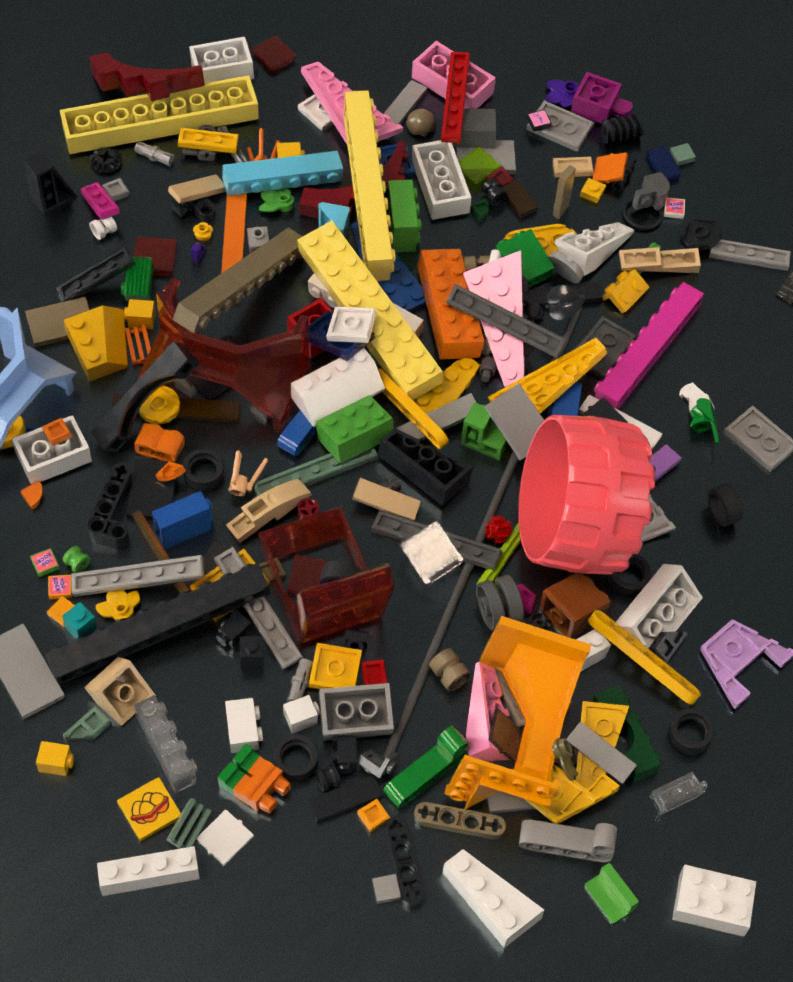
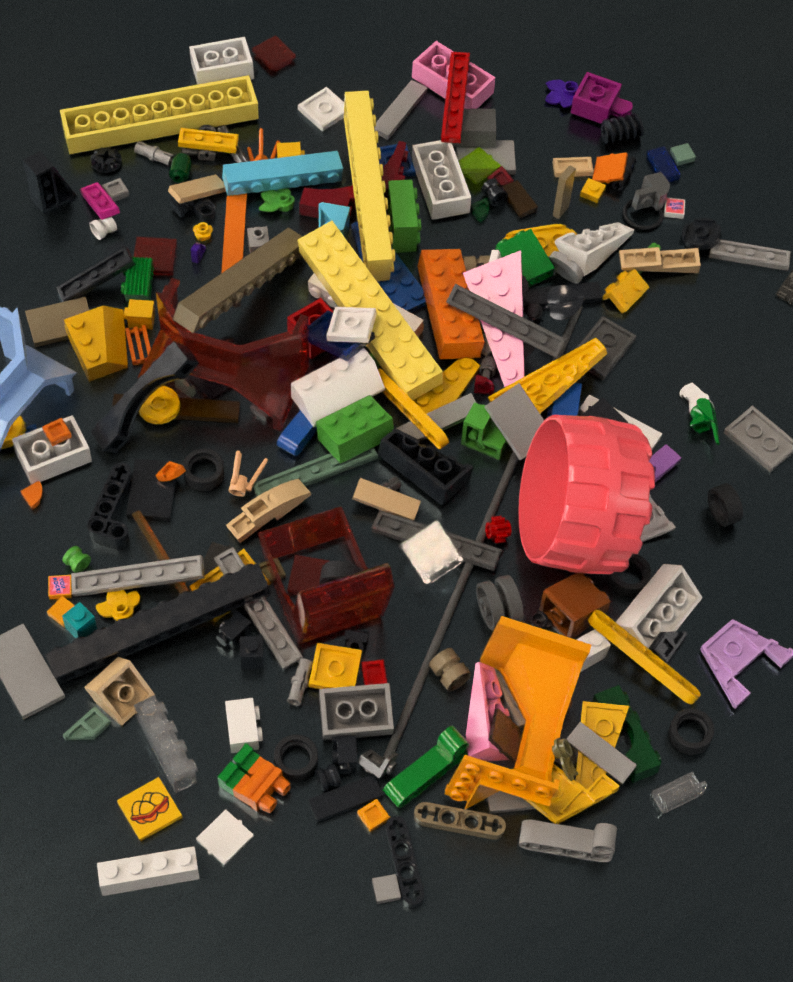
(44, 562): tile -> none
(54, 758): yellow brick -> none
(135, 80): dark red arch -> none
(159, 443): orange brick -> none
(180, 168): none -> dark green brick
(183, 520): blue brick -> none
(199, 808): sand green tile -> none
(301, 713): white brick -> none
(307, 505): dark red wheel -> none
(332, 95): bright pink wing -> none
(421, 122): dark tan hair -> none
(483, 385): none -> dark red tile
(494, 900): white wedge -> none
(507, 550): lime axle -> none
(527, 598): dark pink tile -> none
(539, 120): tile -> none
(566, 127): light grey tile -> none
(611, 894): bright green panel -> none
(649, 345): dark pink brick -> none
(714, 900): white brick -> none

